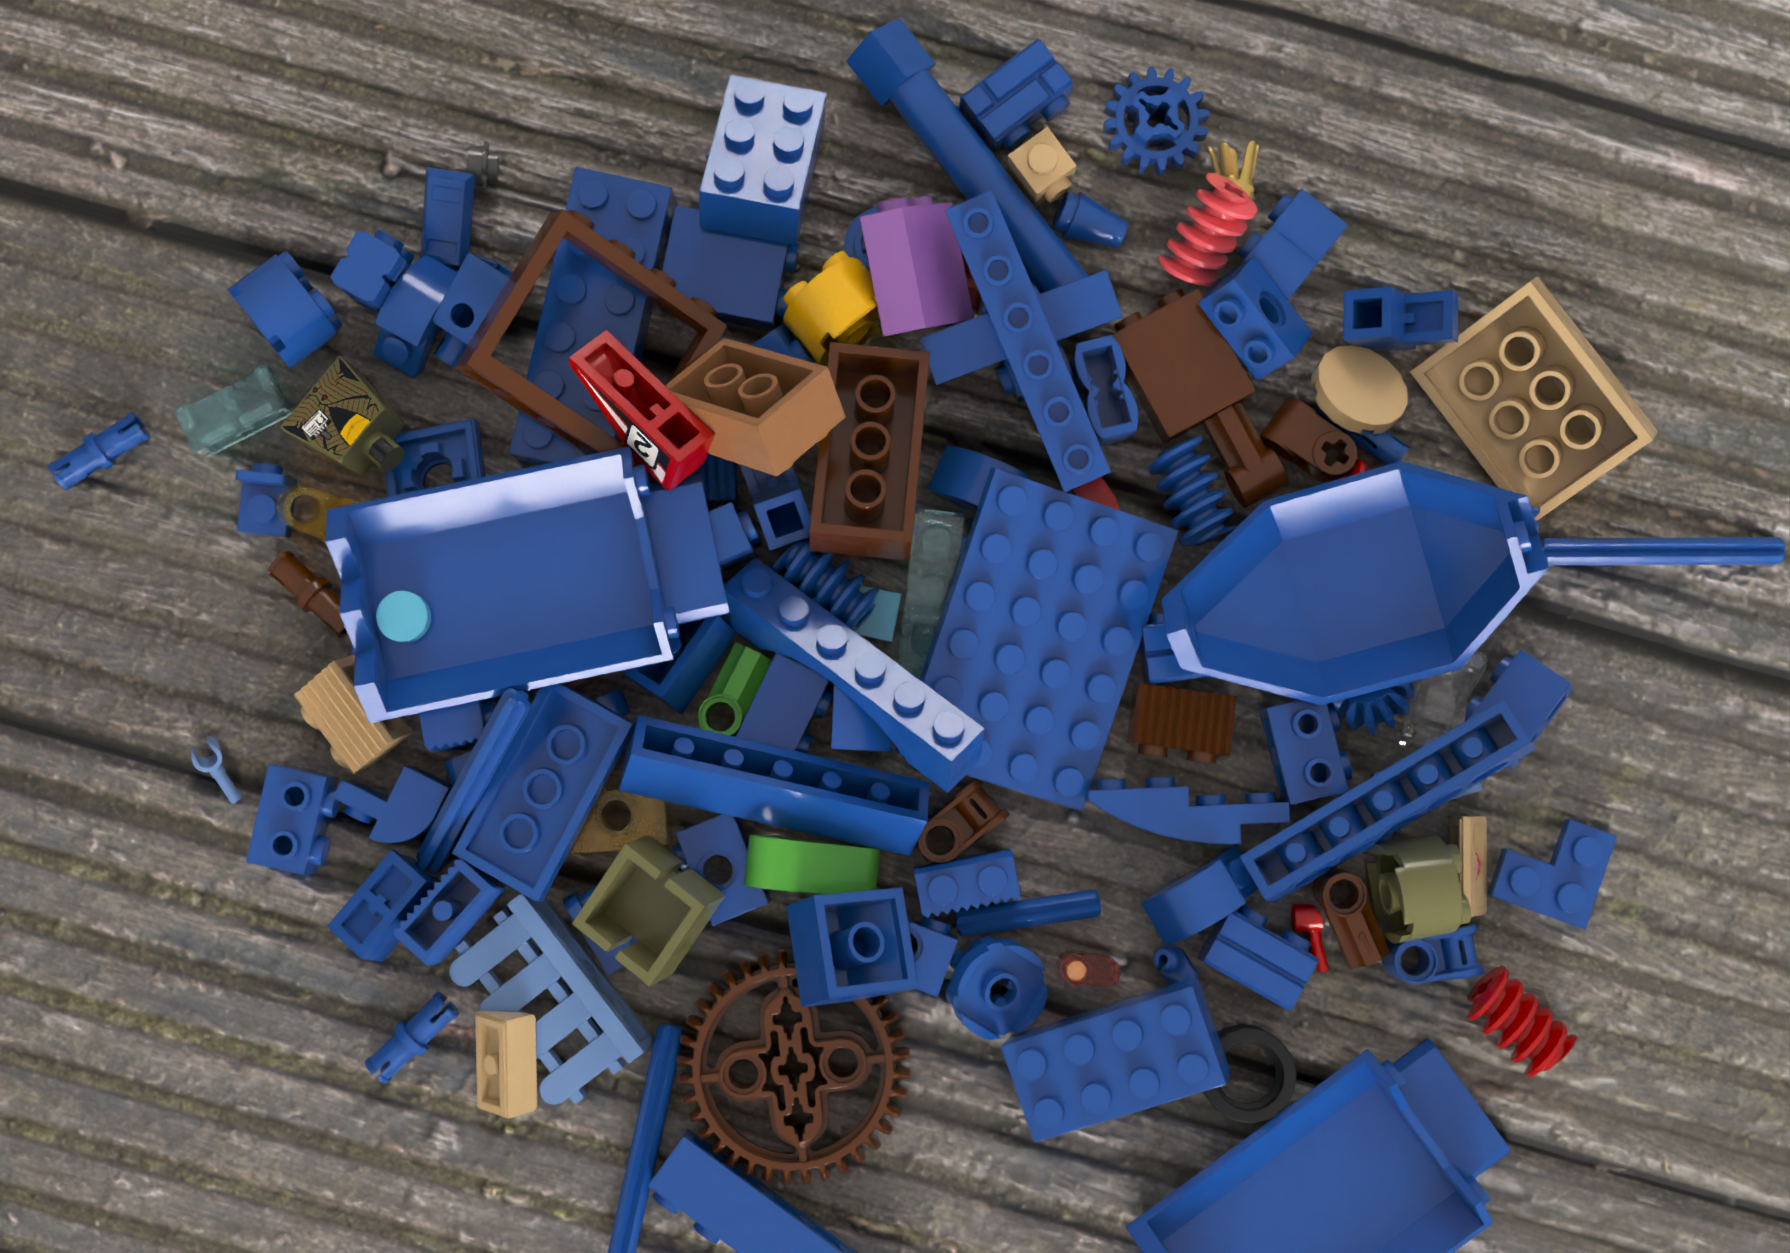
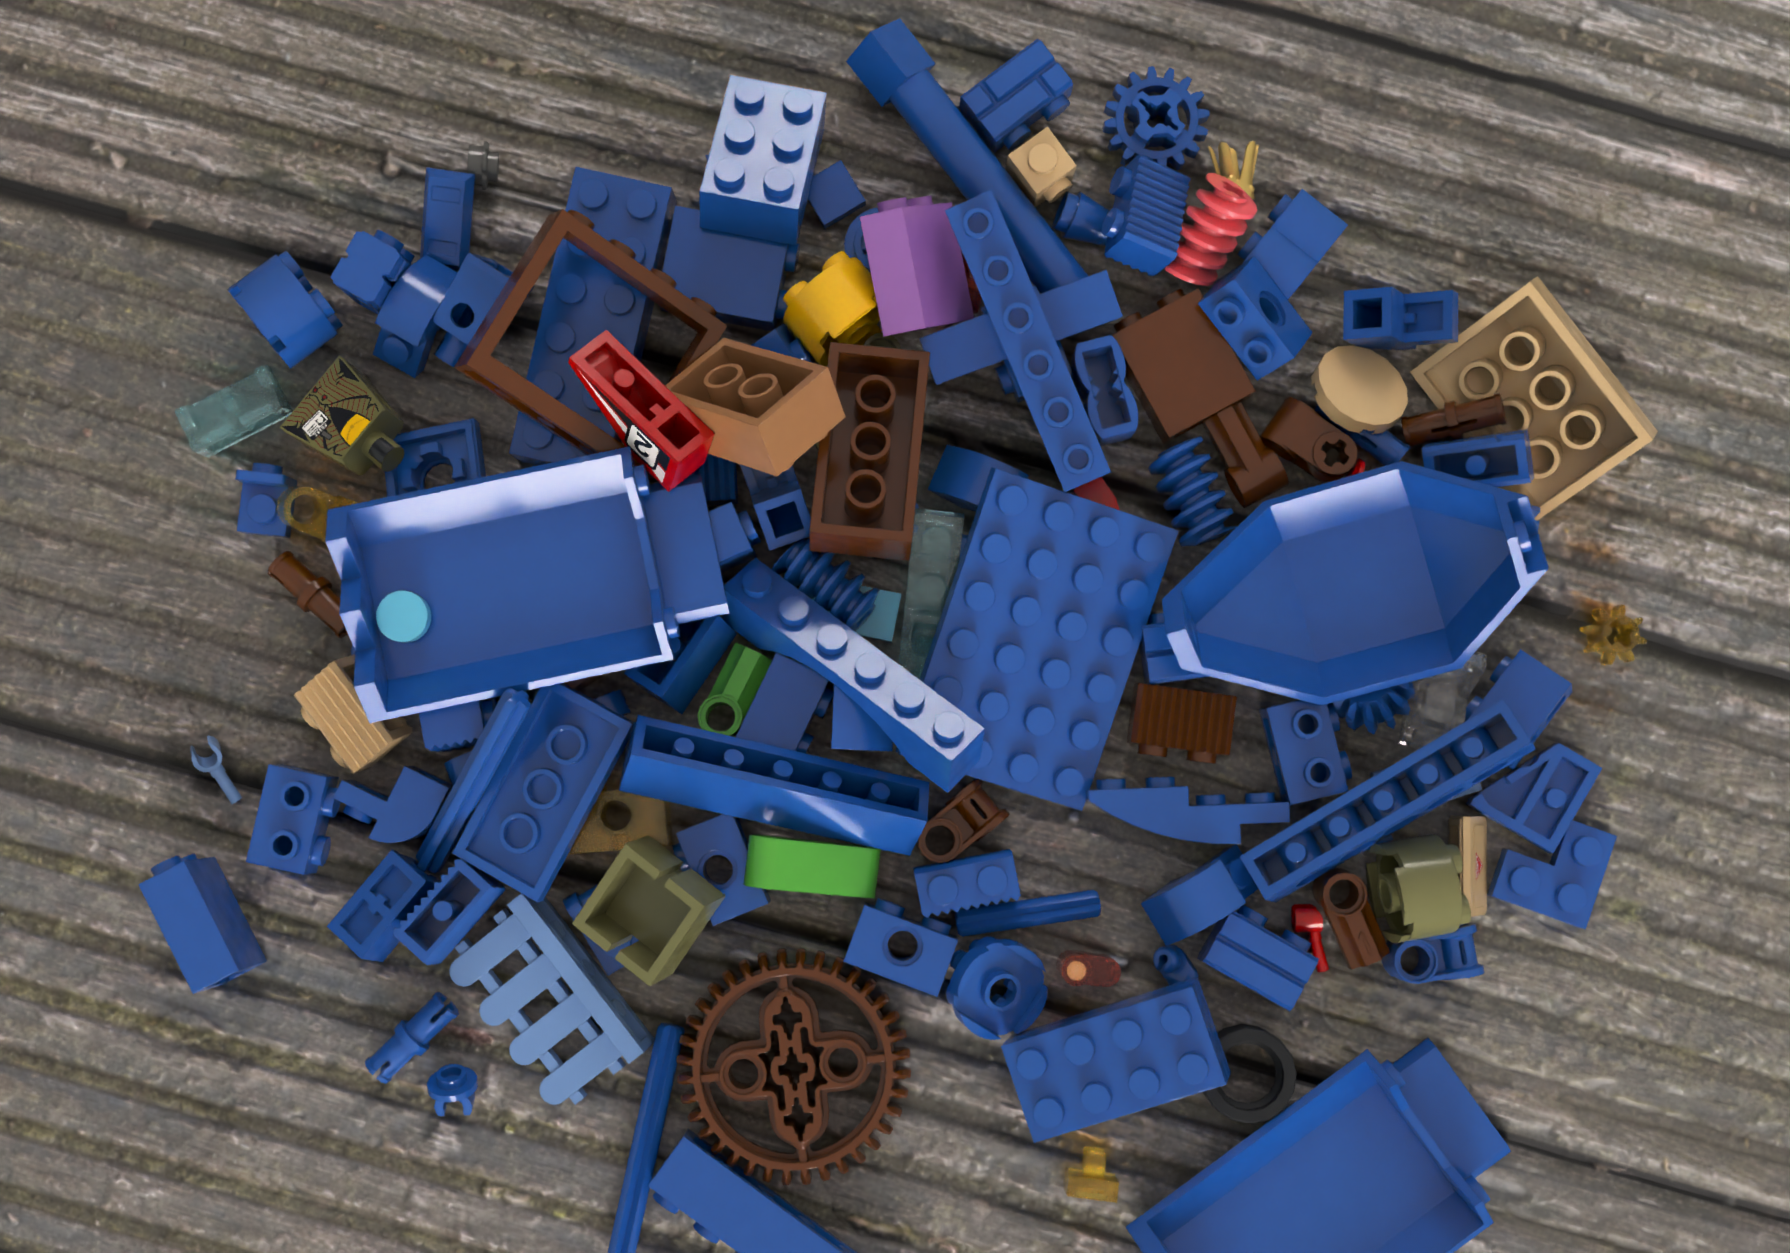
(99, 451): blue pin -> none
(201, 921): none -> blue brick
(453, 1084): none -> blue plate
(506, 1062): tan slope -> none
(834, 195): none -> blue tile
(851, 946): blue slope -> none
(1091, 1180): none -> clear yellow tile
(1145, 215): none -> blue brick
(1454, 420): none -> reddish brown pin
(1487, 459): none -> blue brick
(1519, 1021): red piece -> none
(1539, 795): none -> blue wing
(1624, 641): none -> clear yellow gear
(1664, 551): blue axle -> none

